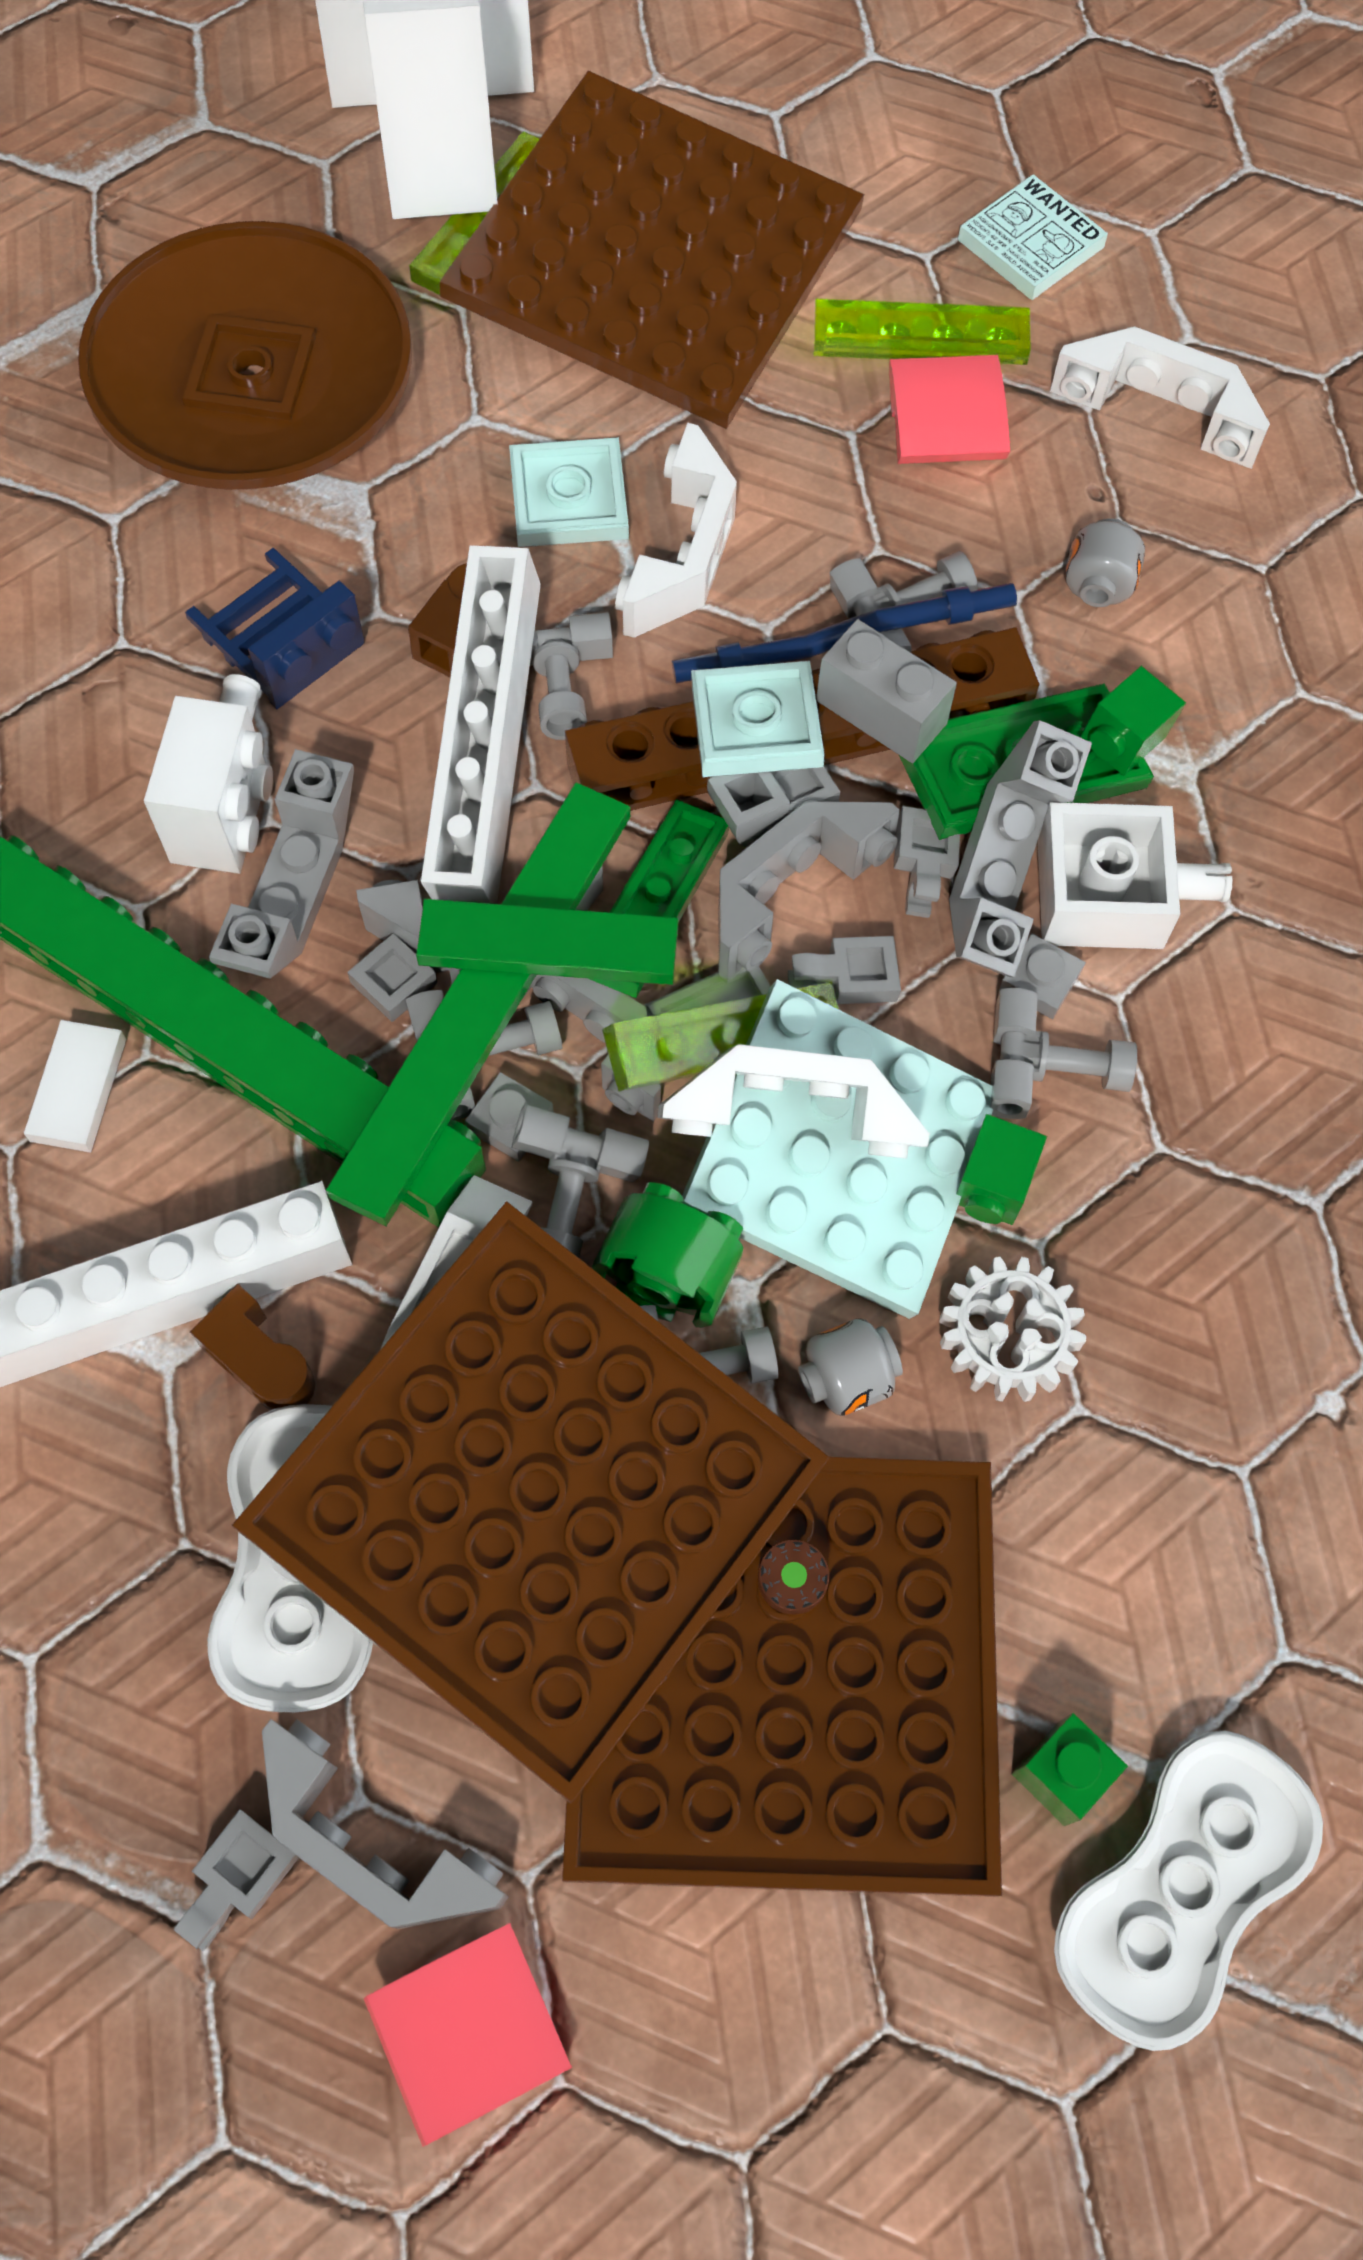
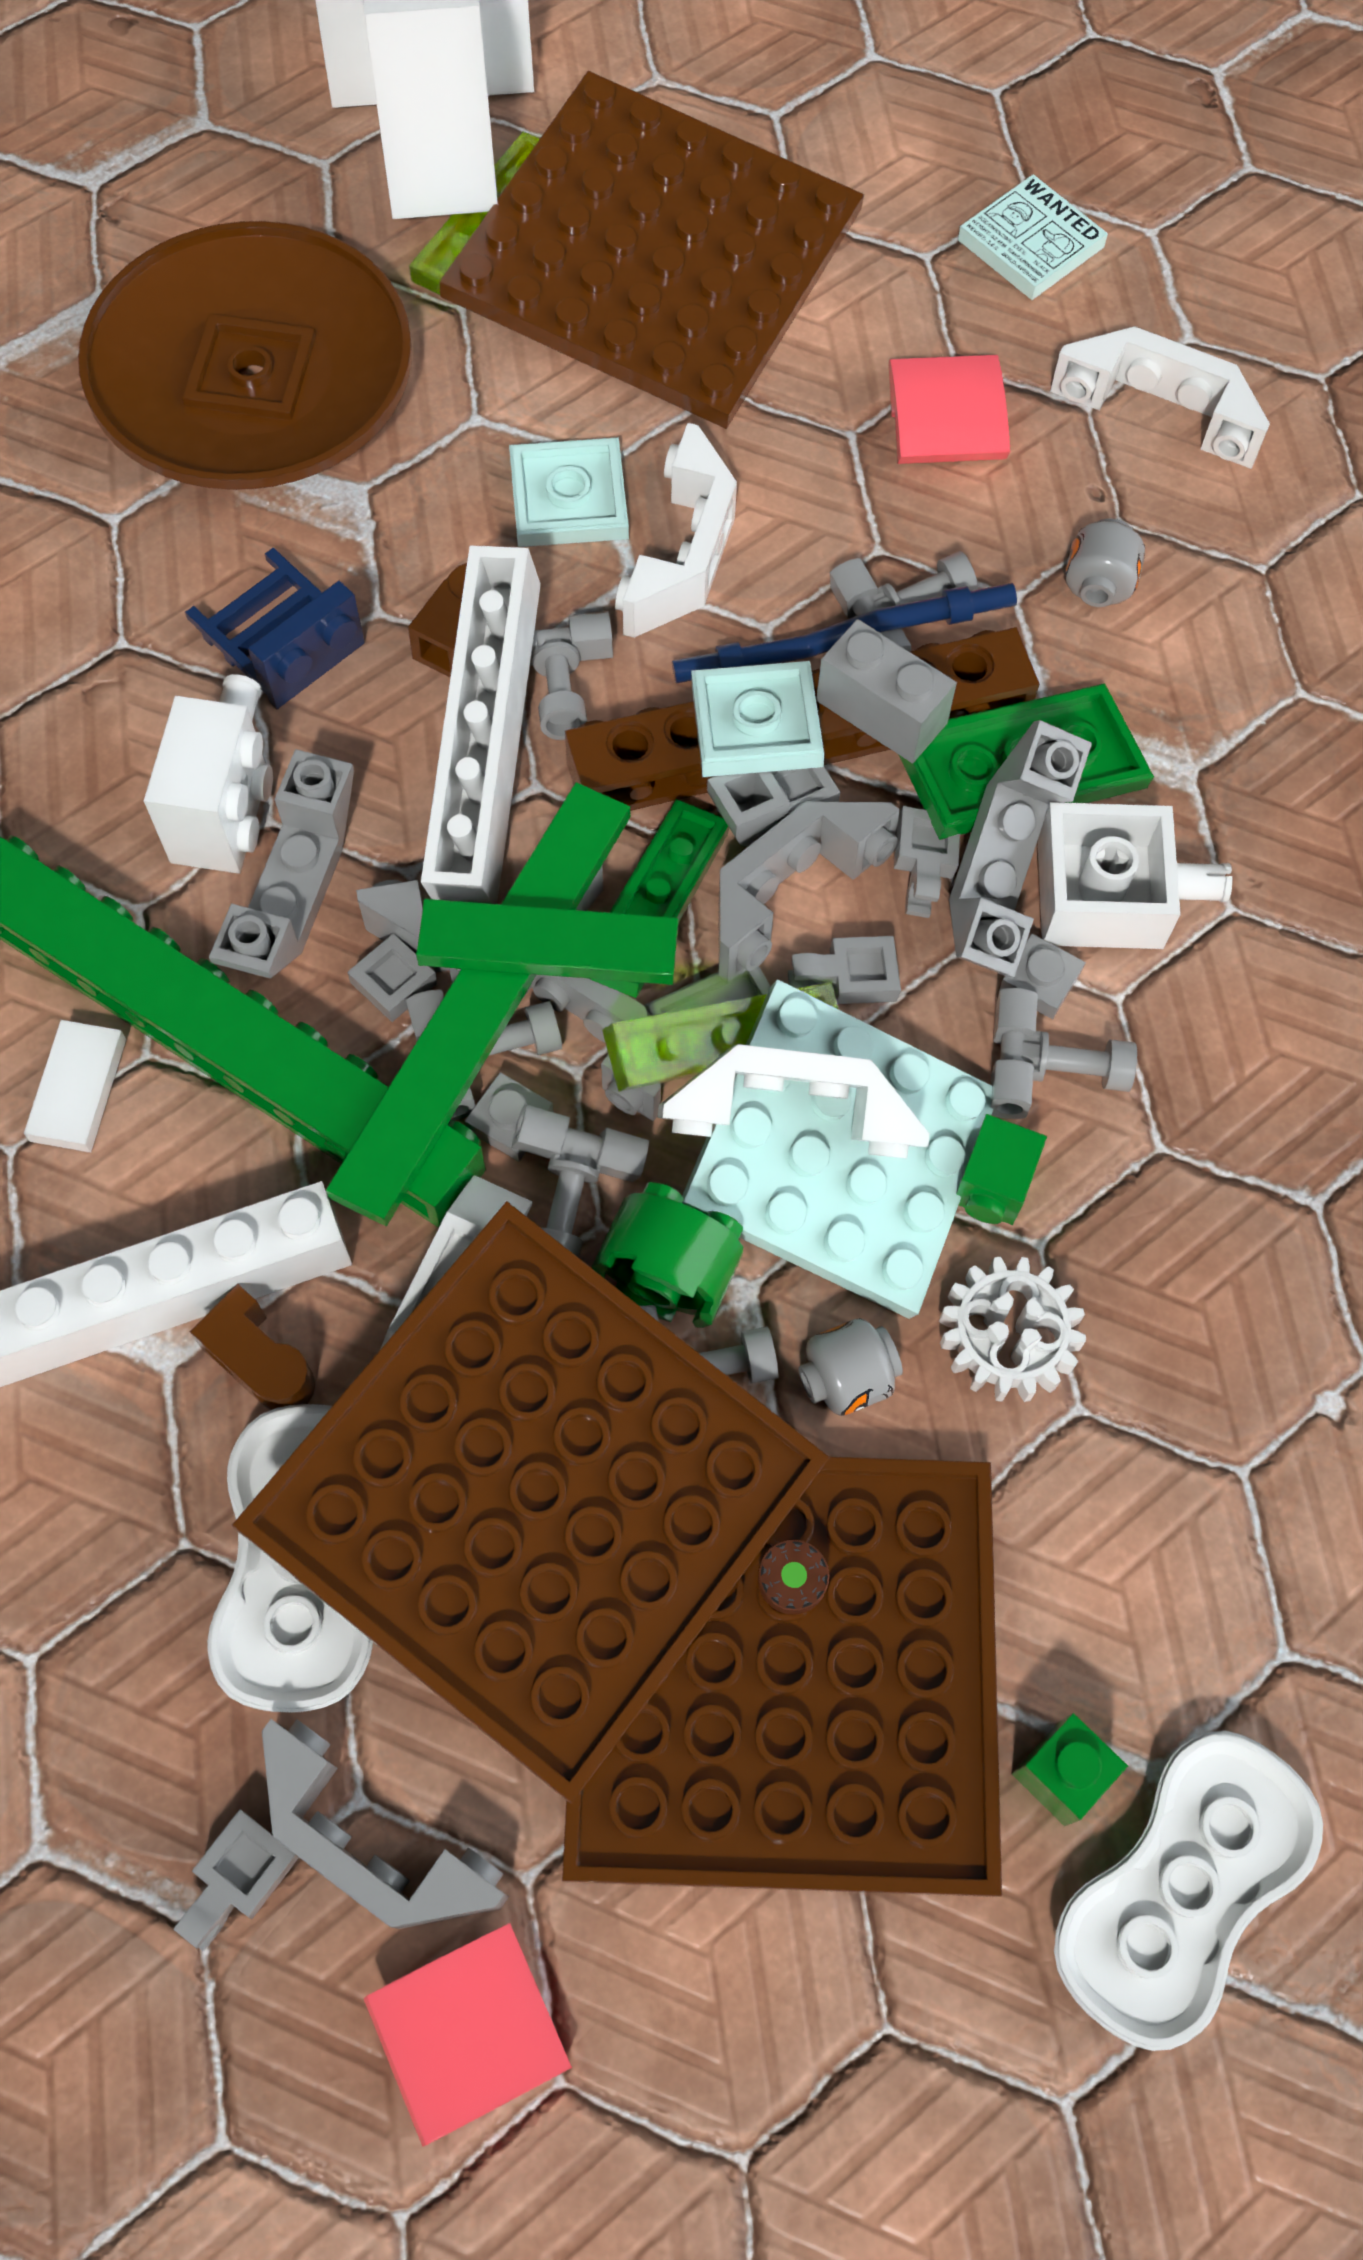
(920, 330): clear neon green plate -> none
(1132, 720): green brick -> none

